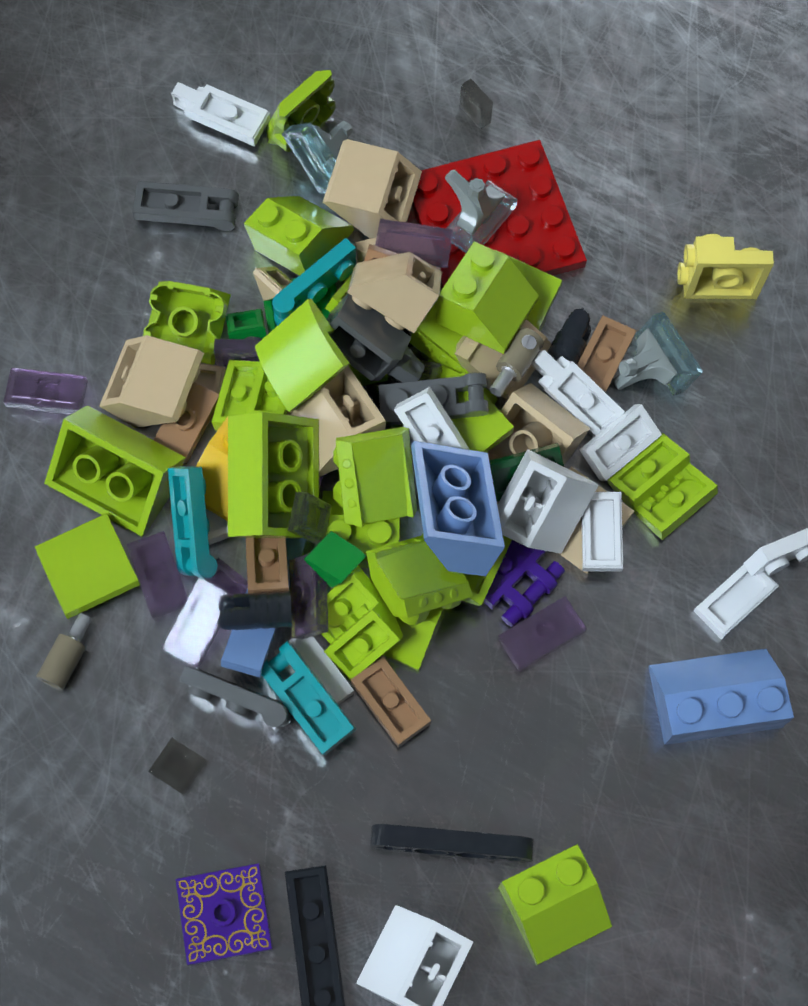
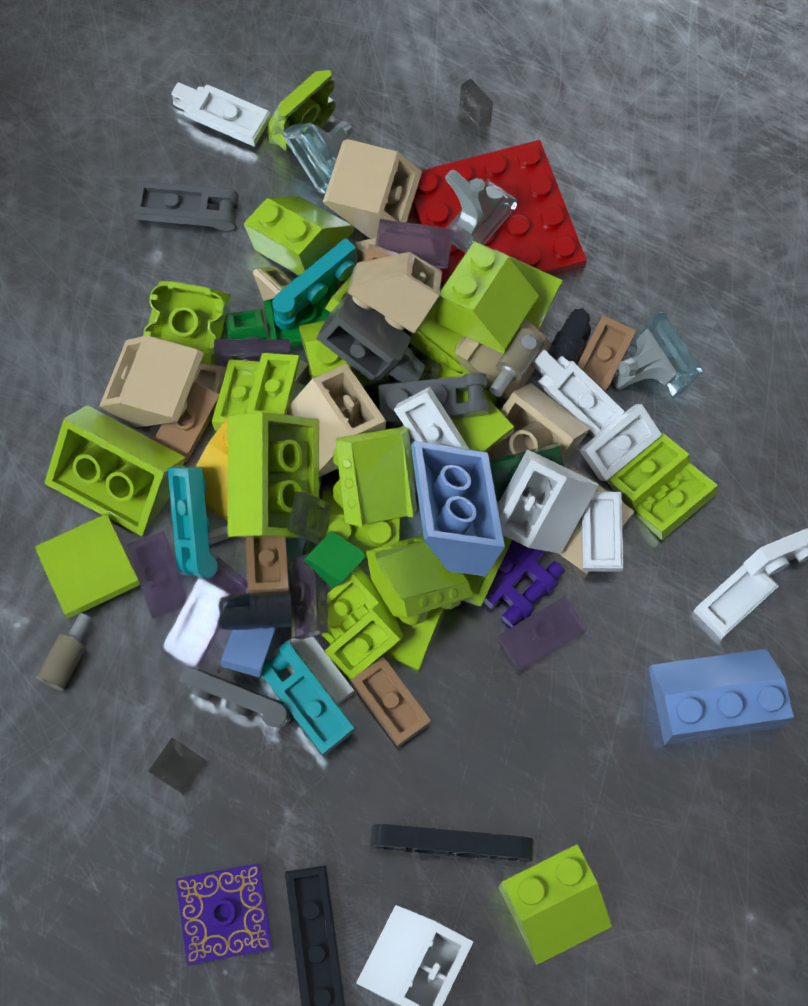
(45, 391): clear purple plate -> none
(300, 355): lime slope -> none
(720, 272): light yellow plate -> none

